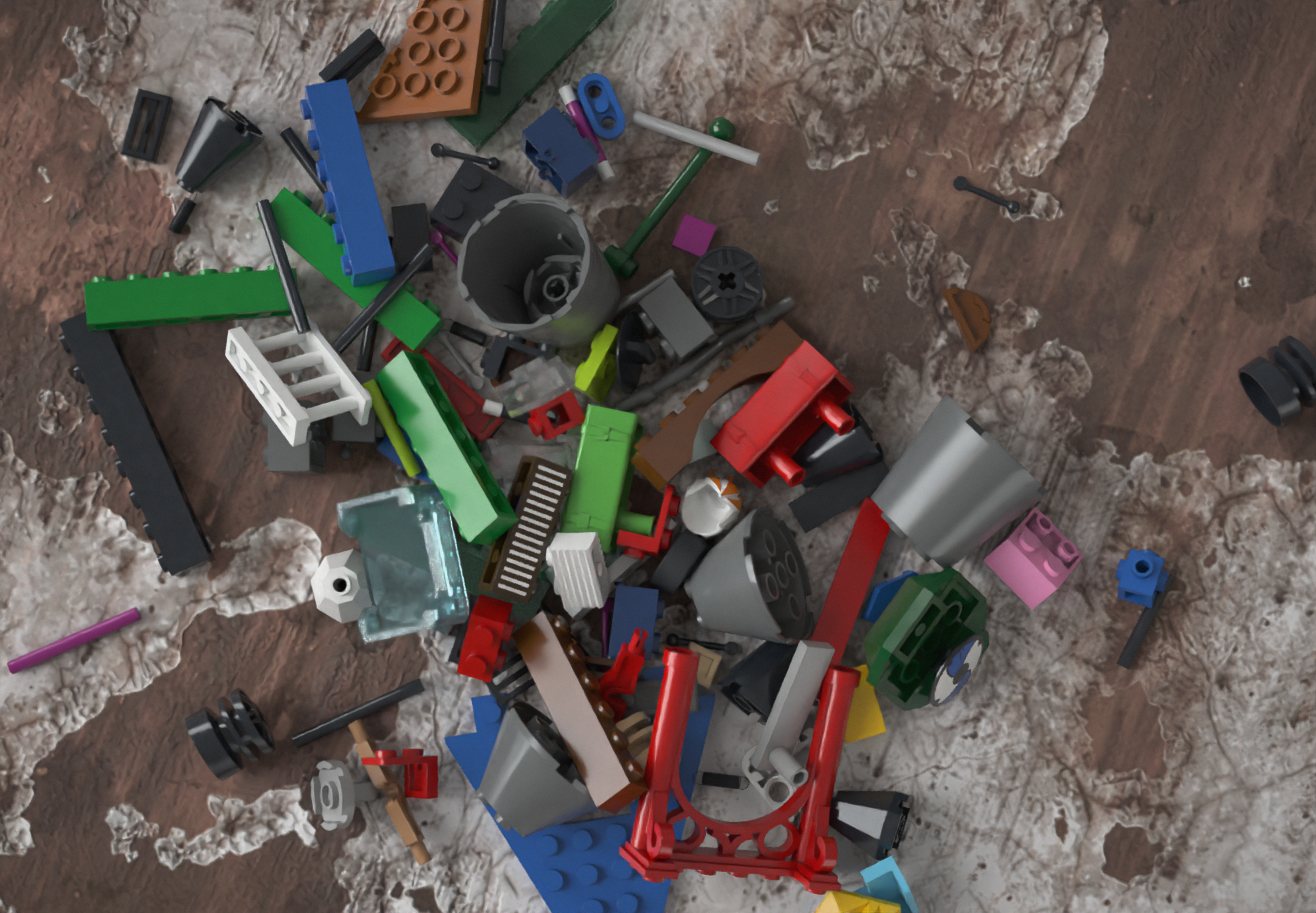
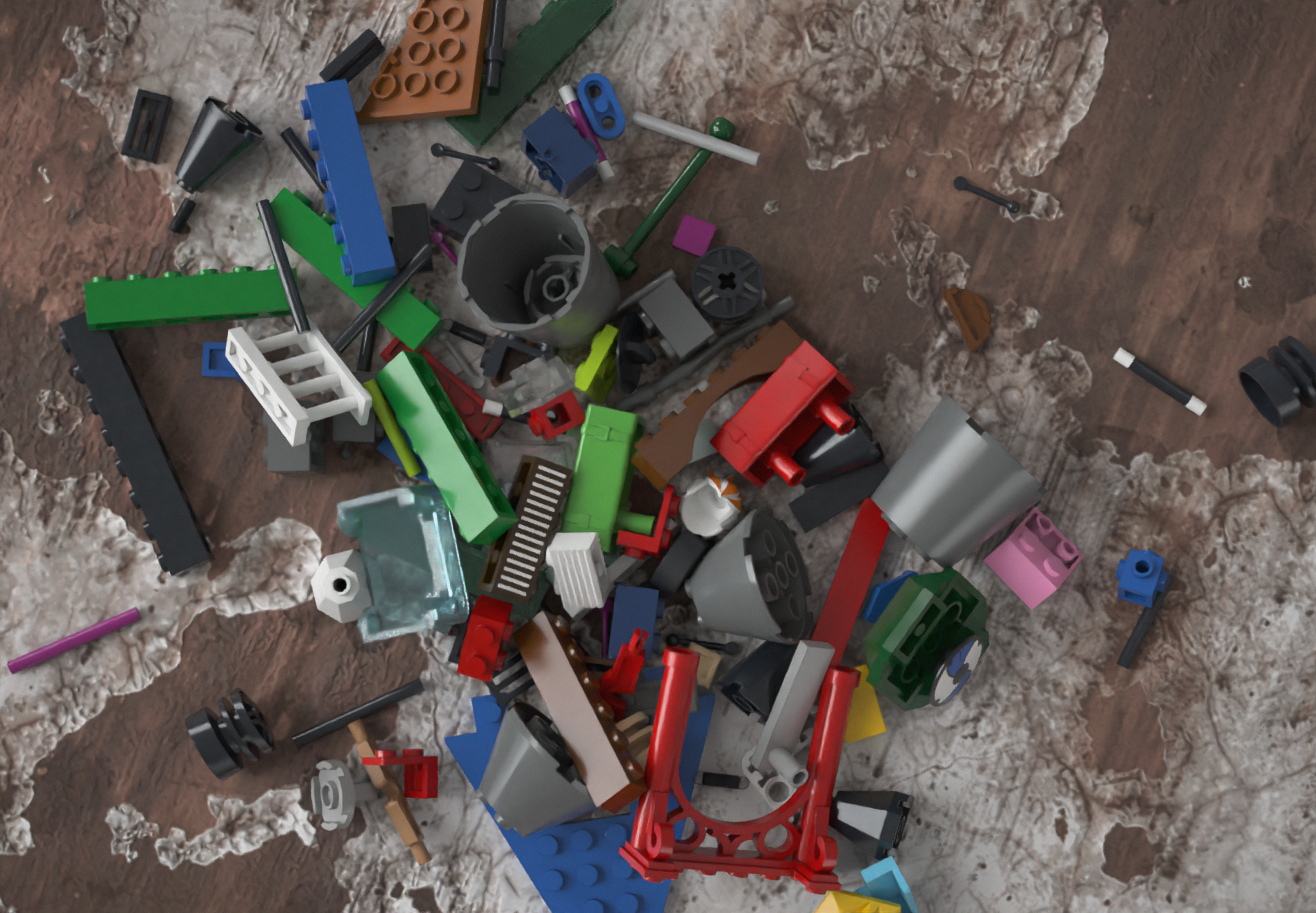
(216, 363): none -> blue tile
(1160, 381): none -> black bar

